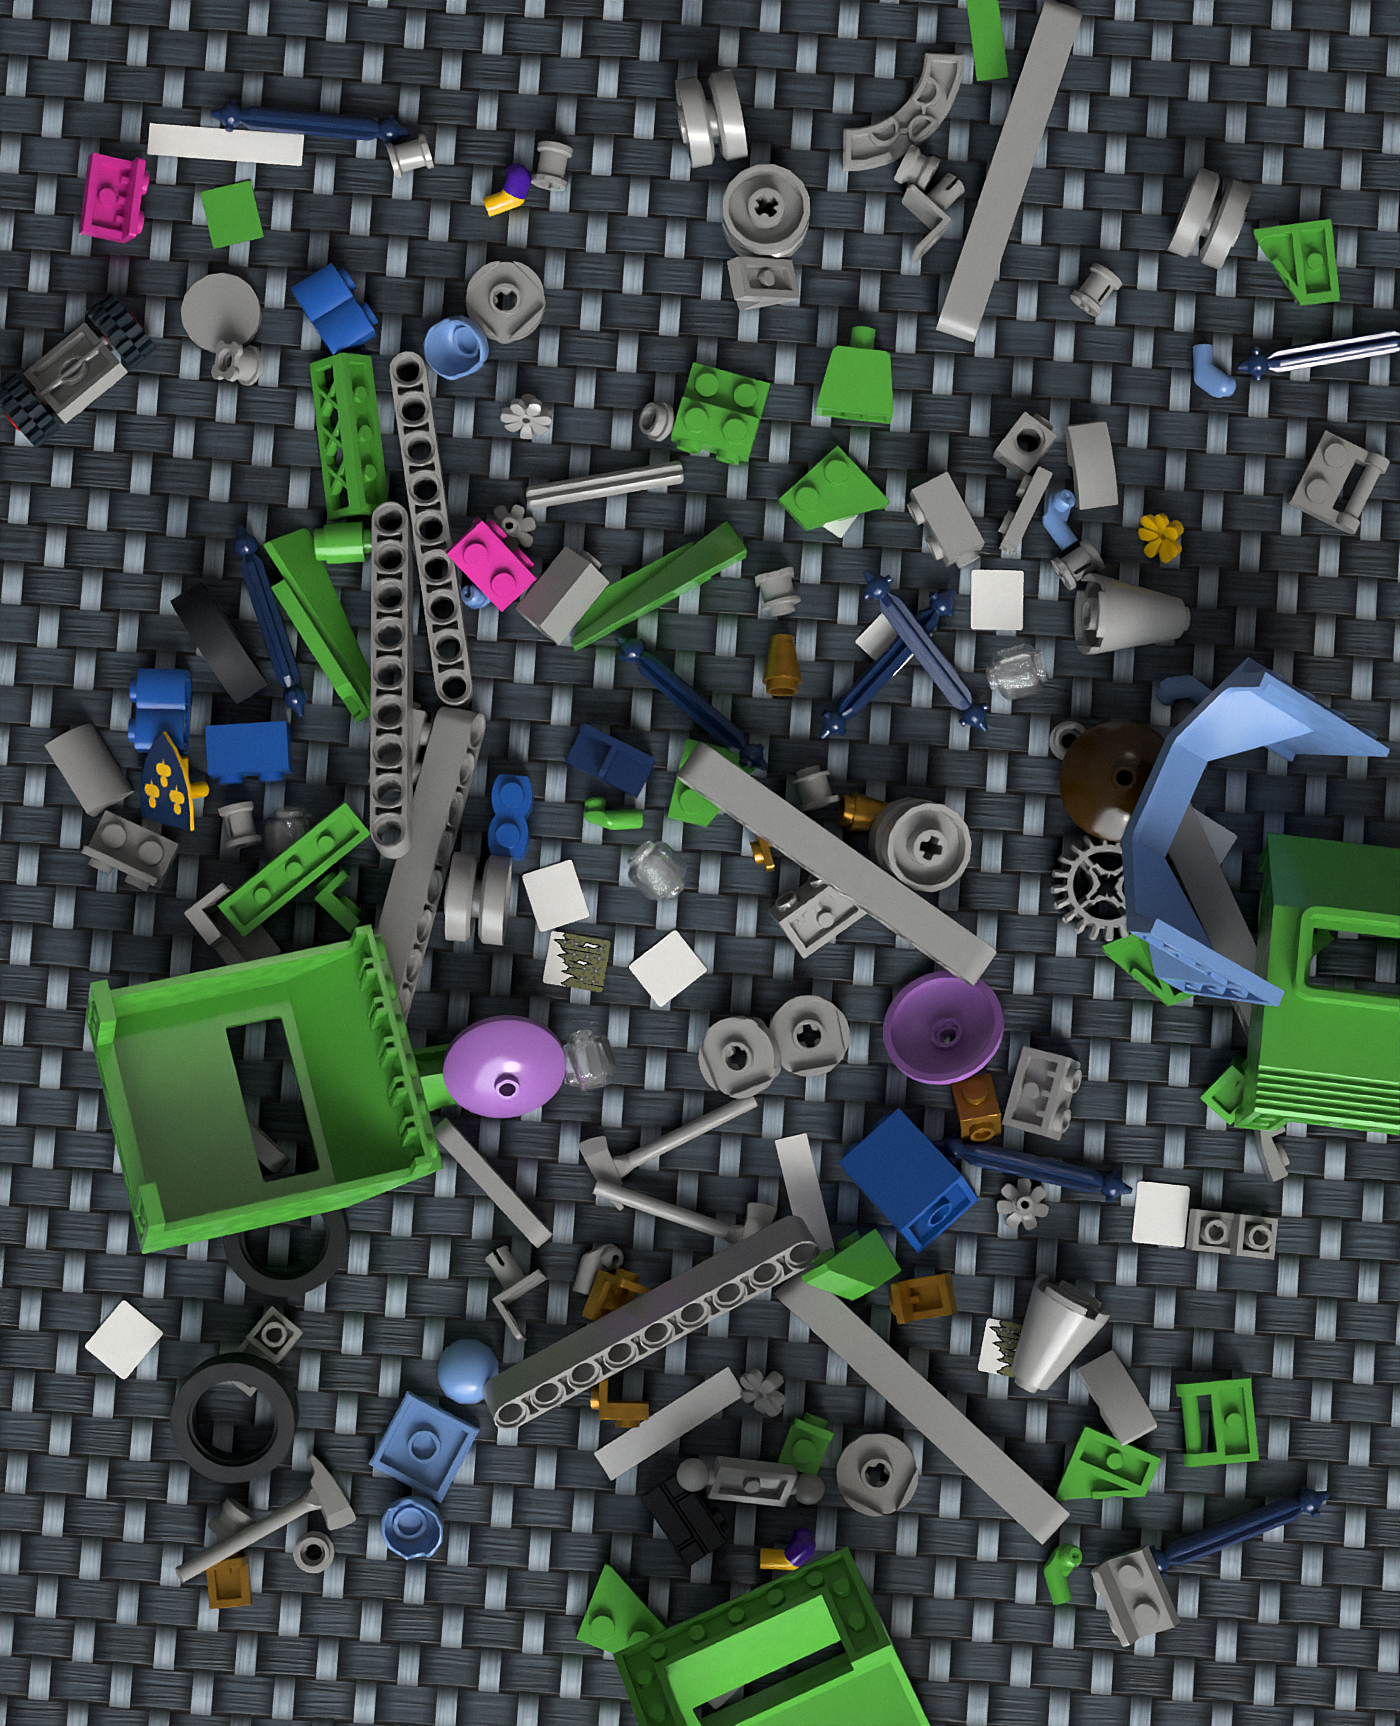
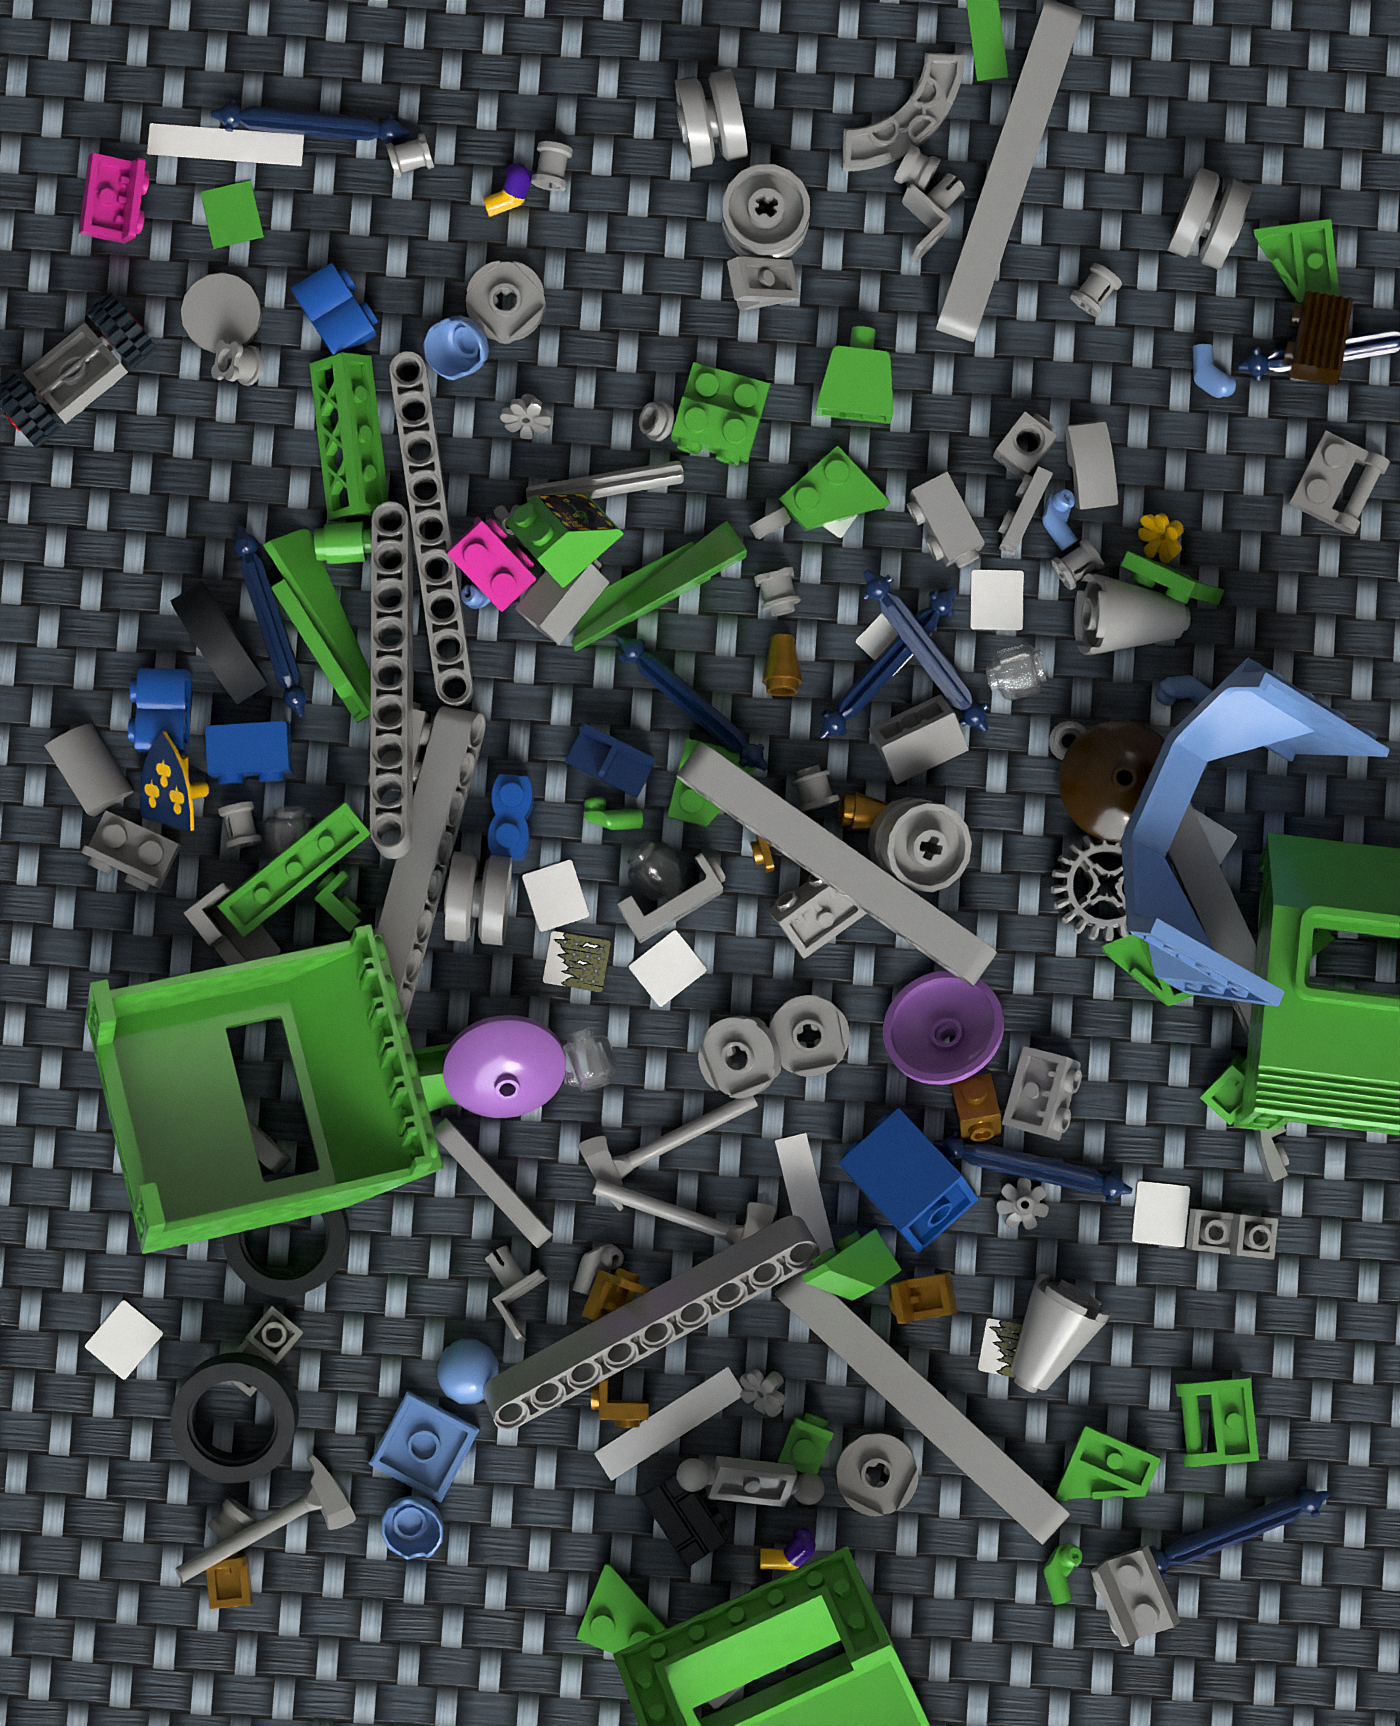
(304, 1561): light grey plate -> none
(564, 532): none -> bright green slope
(677, 908): none -> light grey panel
(770, 523): none -> light grey tile
(918, 739): none -> light grey brick
(1117, 1398): light grey slope -> none
(1179, 584): none -> bright green wing
(1320, 337): none -> dark brown brick

